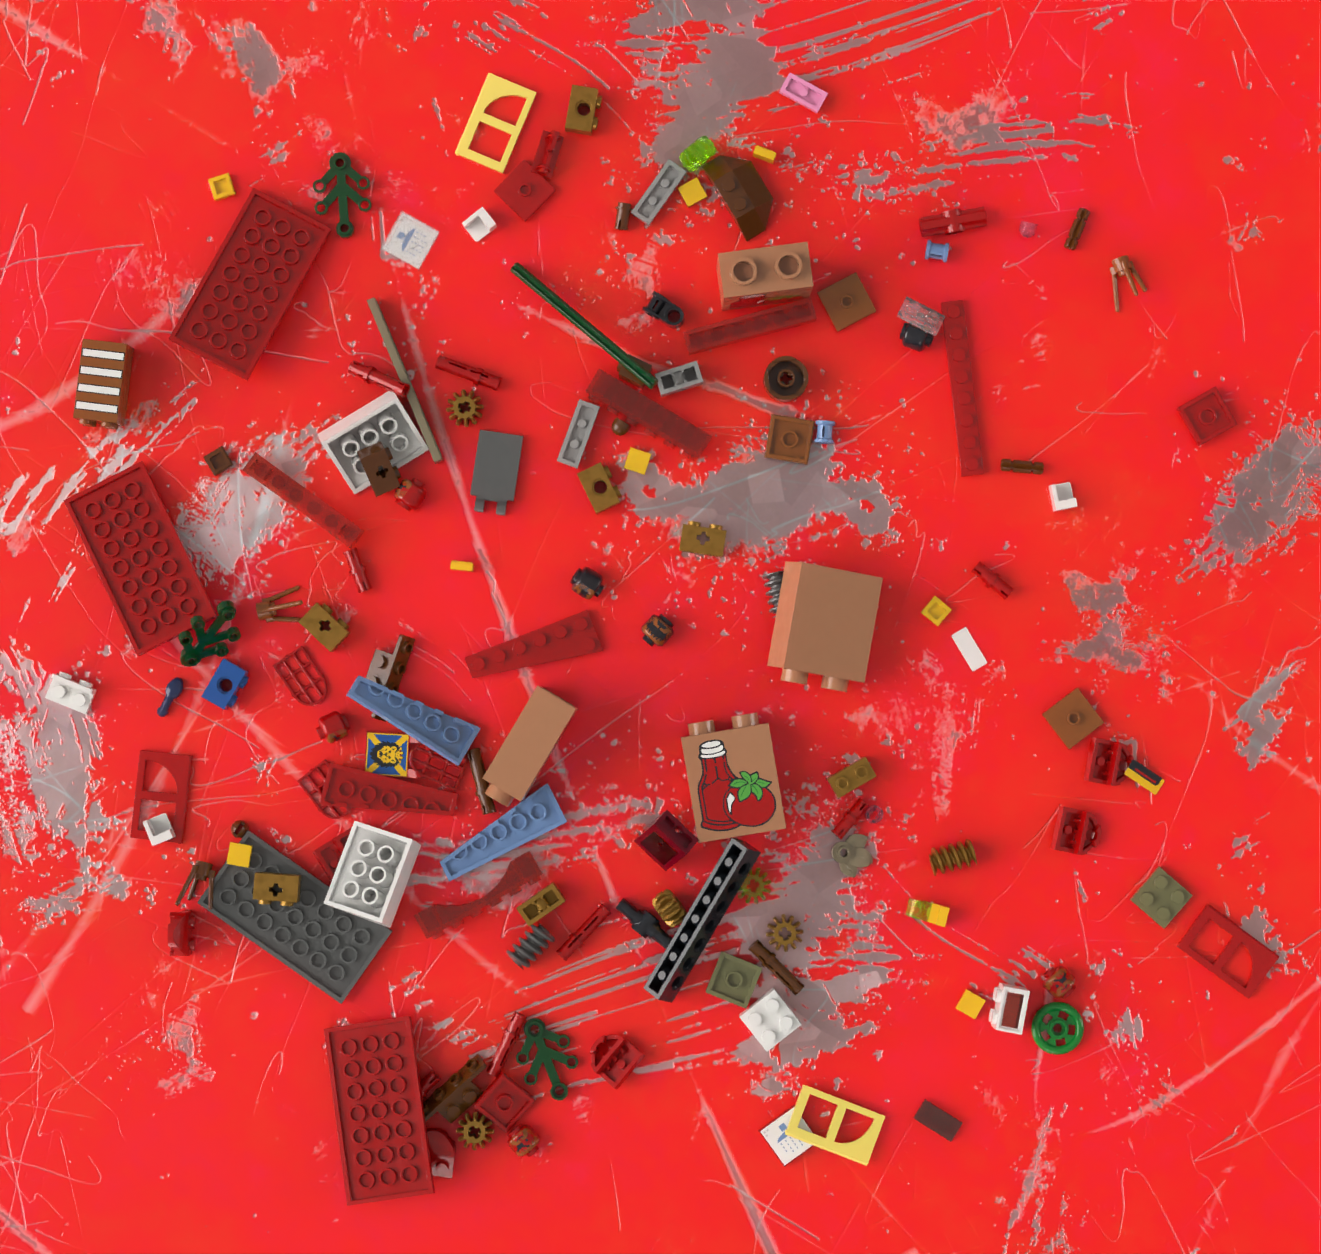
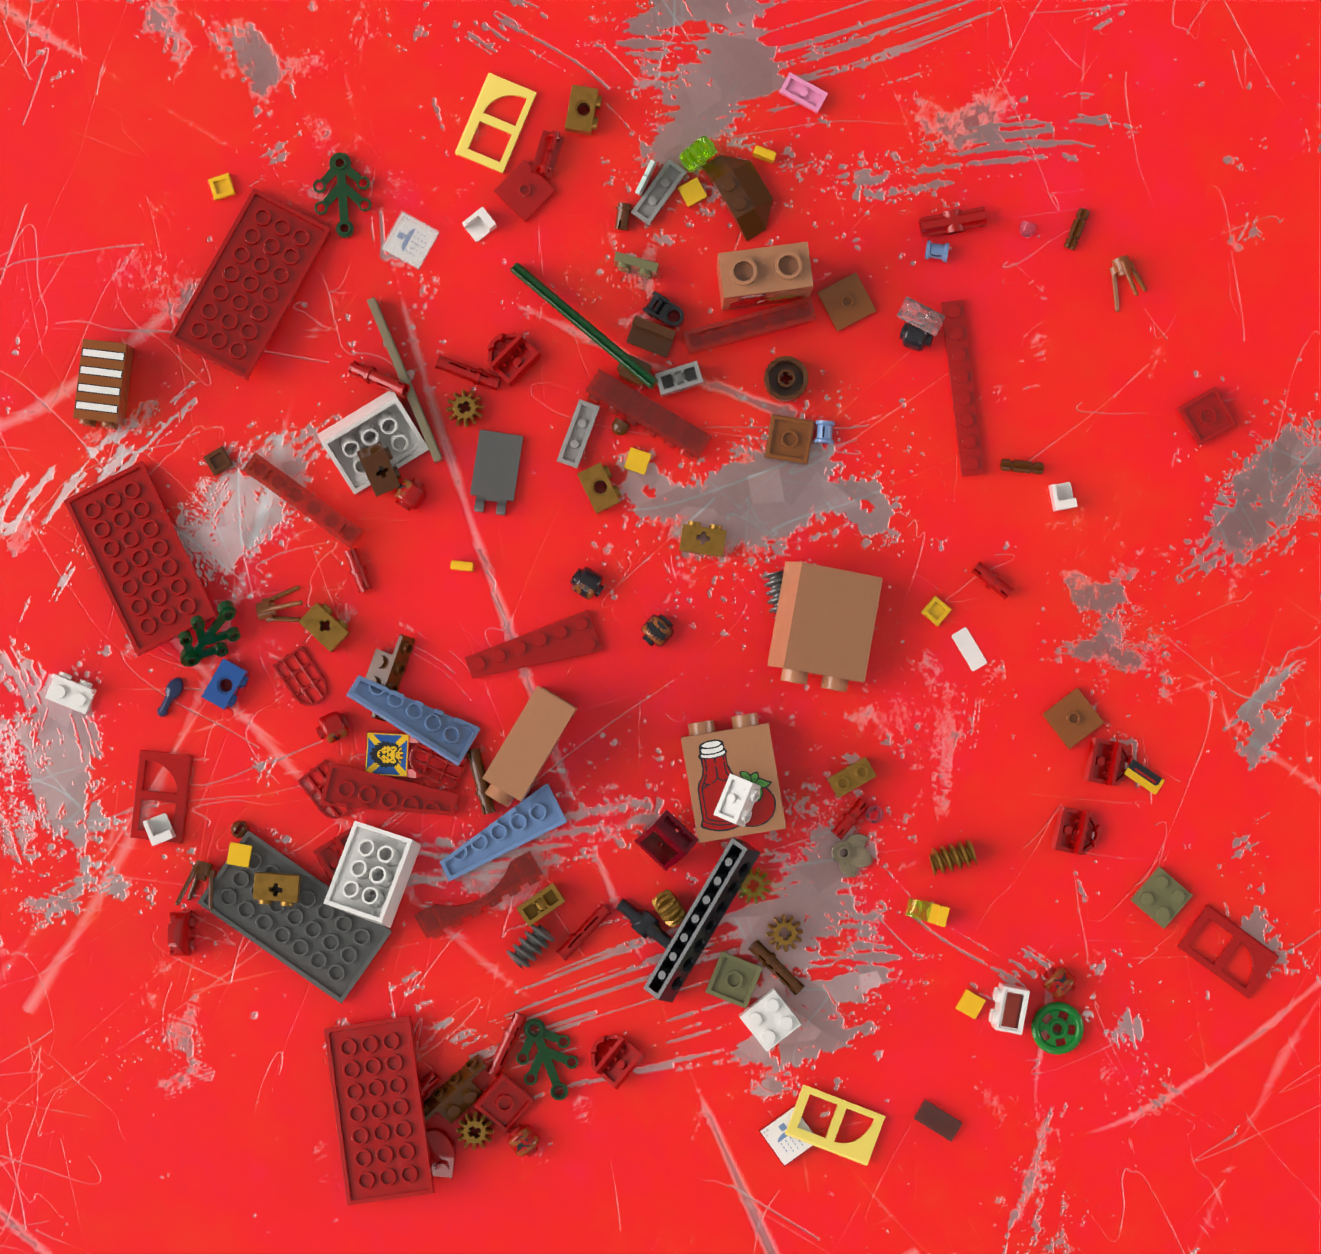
(511, 356): none -> red slope
(630, 263): none -> olive plate
(646, 177): none -> light aqua piece
(651, 336): none -> reddish brown panel
(737, 800): none -> white bracket

